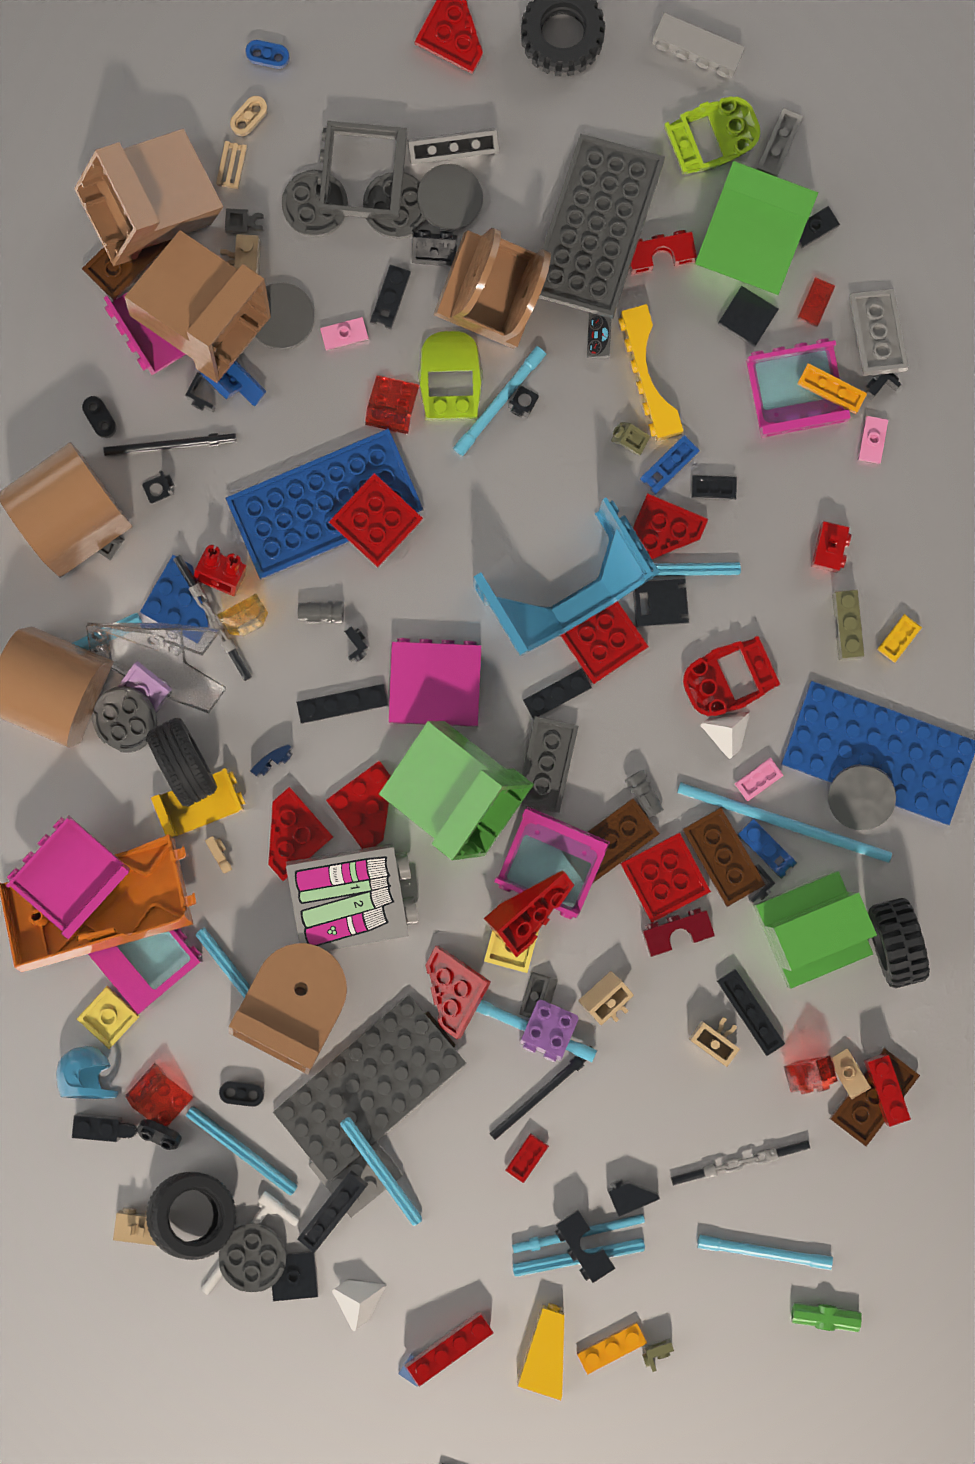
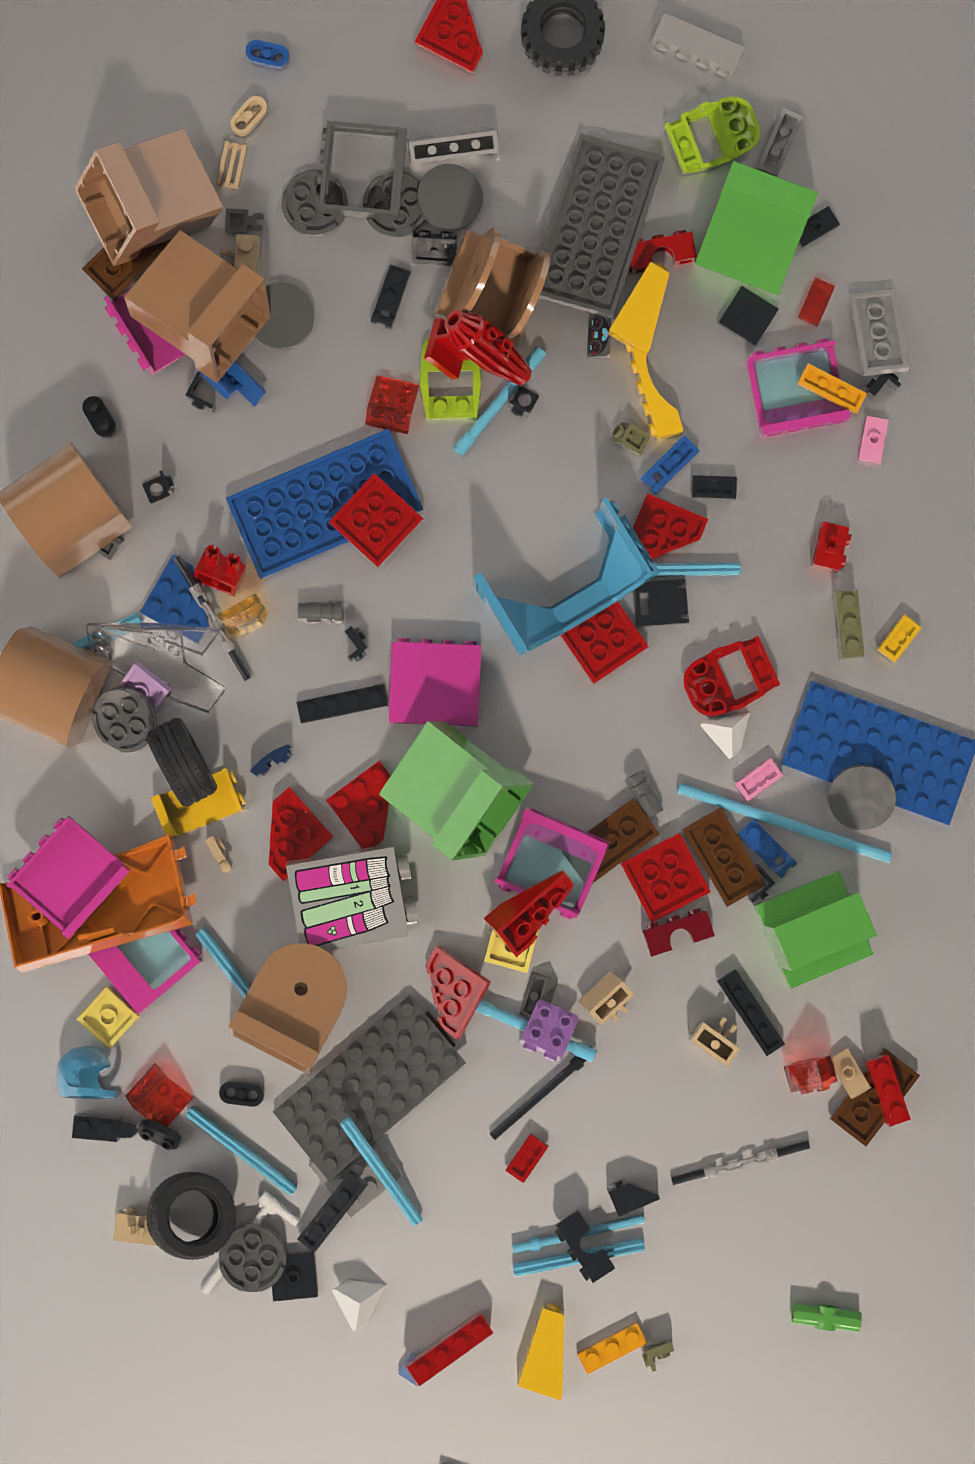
(212, 440): black bar -> none
(344, 333): bright pink plate -> none
(474, 338): none -> red piece
(548, 762): dark grey plate -> none
(557, 693): black plate -> none
(640, 313): none -> yellow slope
(718, 1244): medium azure piece -> none
(899, 943): black tyre -> none

